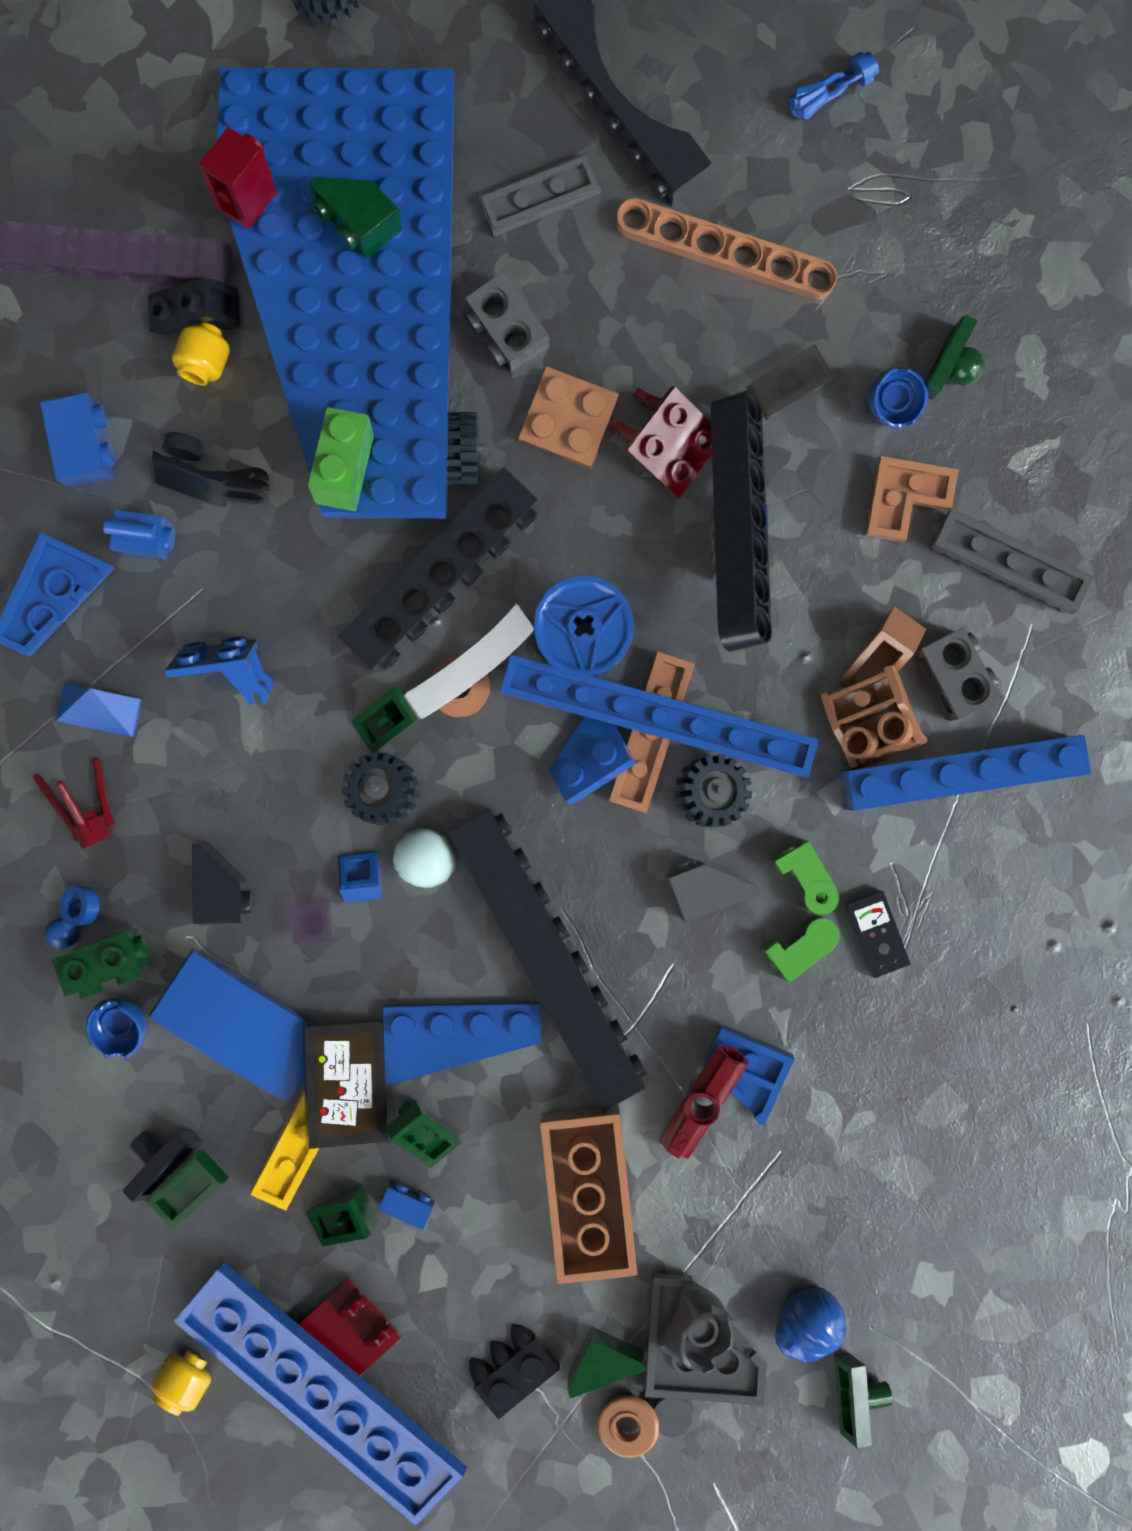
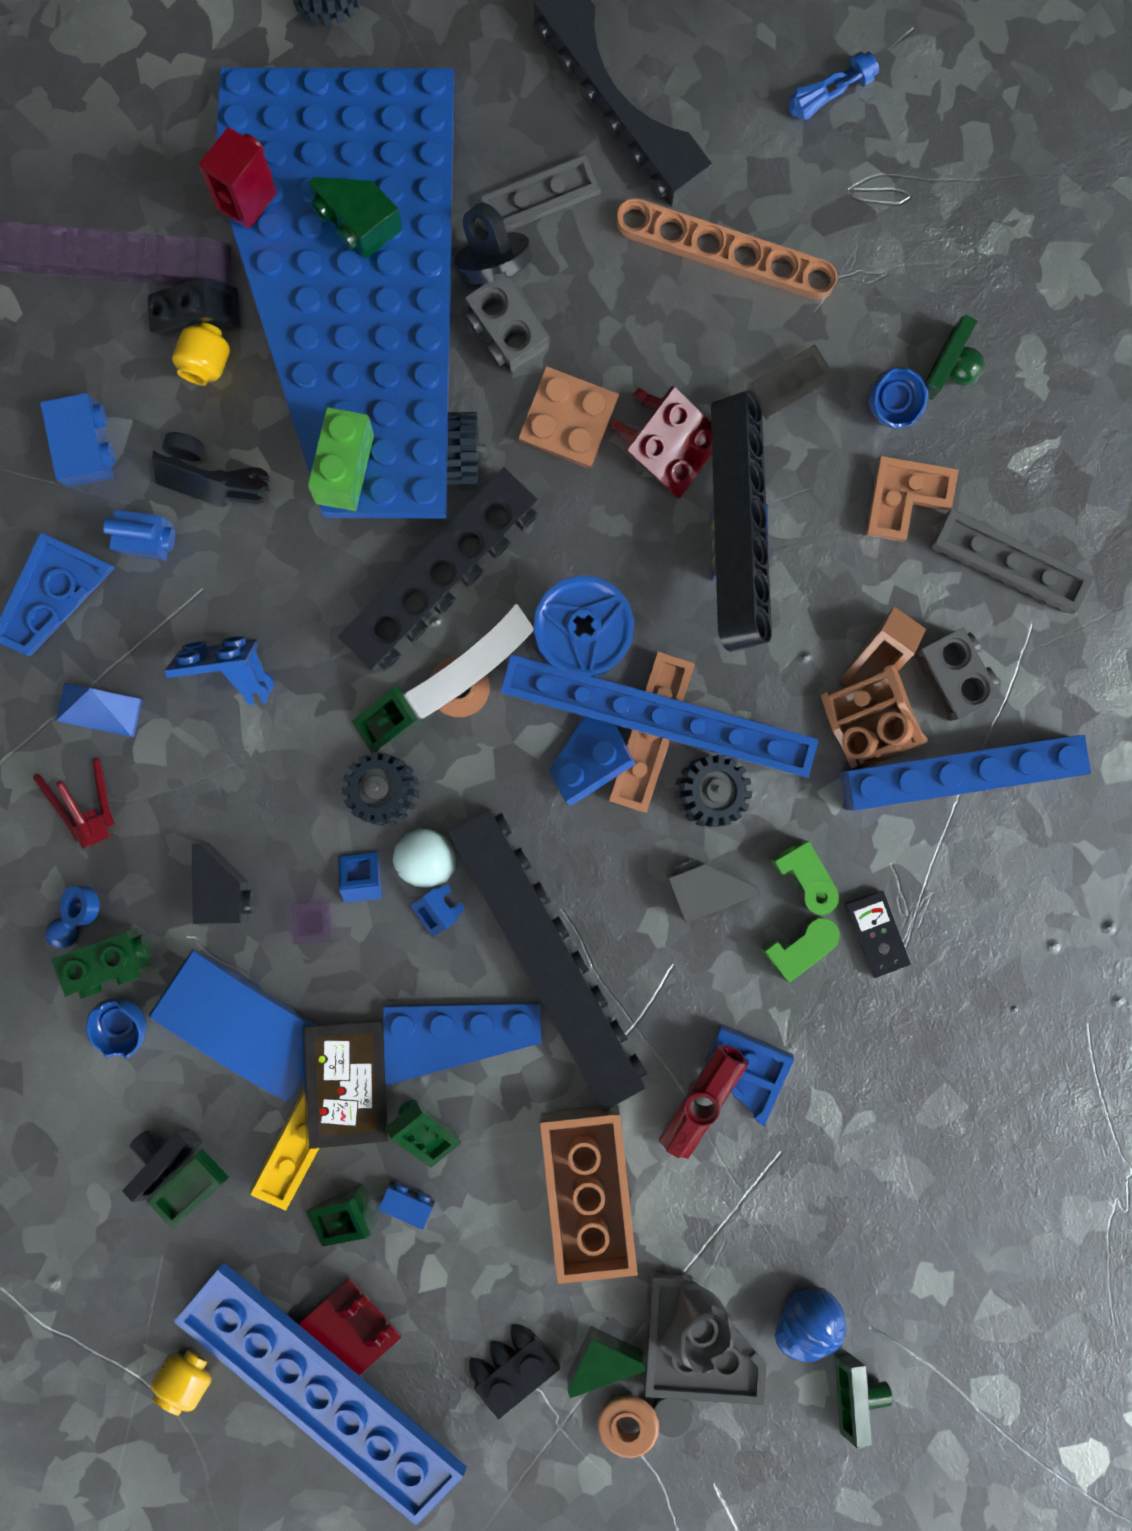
(434, 911): none -> blue tile
(490, 250): none -> black tile

